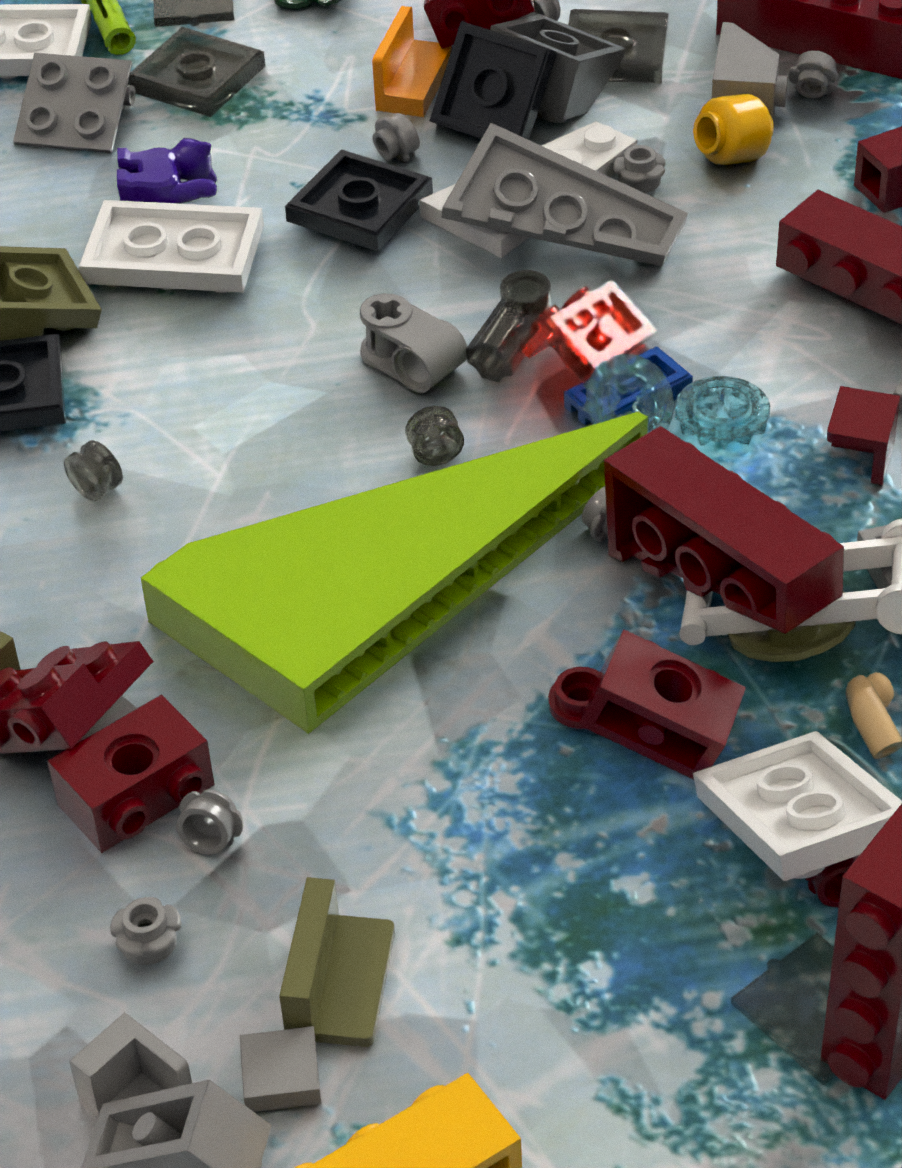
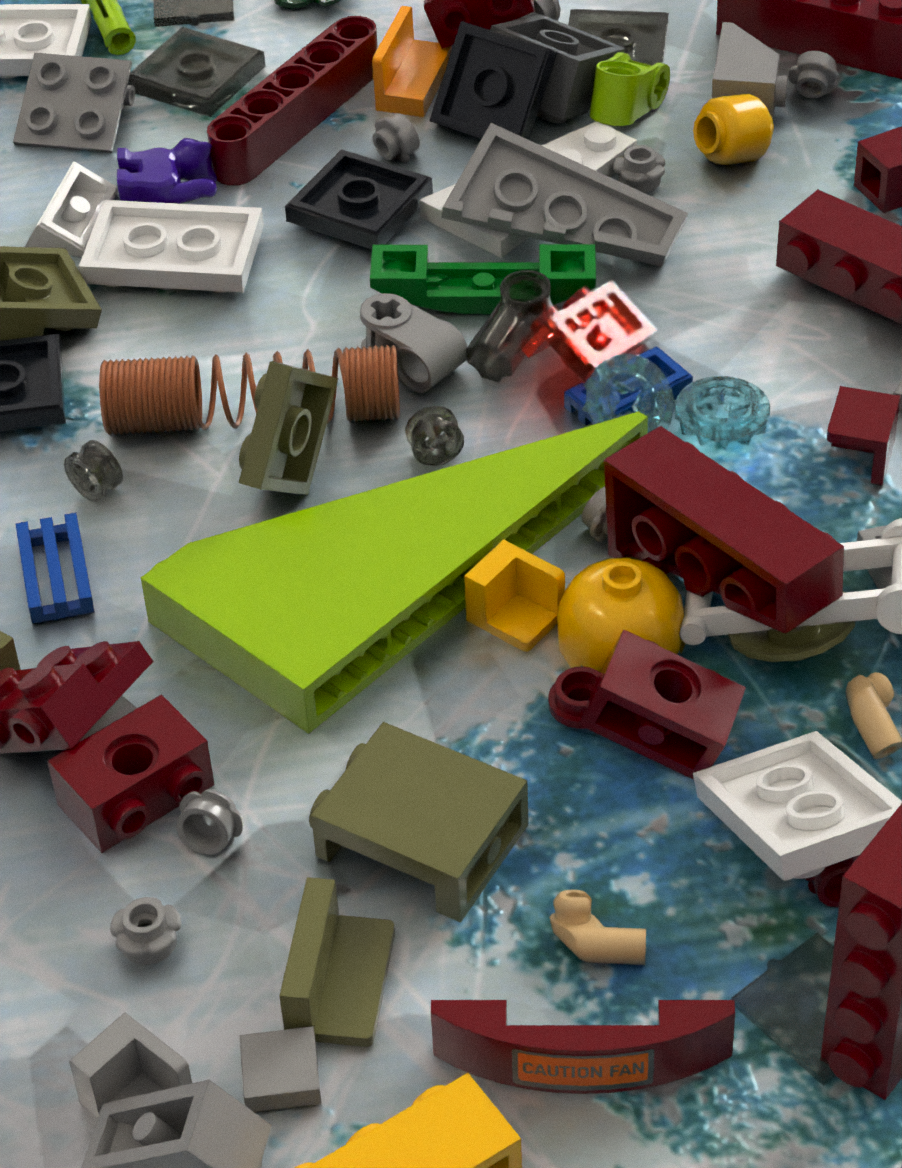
(49, 536): none -> blue tile
(72, 211): none -> white slope
(169, 391): none -> nougat piece
(287, 429): none -> olive plate
(292, 100): none -> dark red beam
(423, 814): none -> olive panel
(475, 285): none -> green slope
(514, 595): none -> yellow panel
(583, 1057): none -> dark red slope
(589, 938): none -> tan arm
(613, 598): none -> yellow cylinder
(627, 89): none -> lime piece

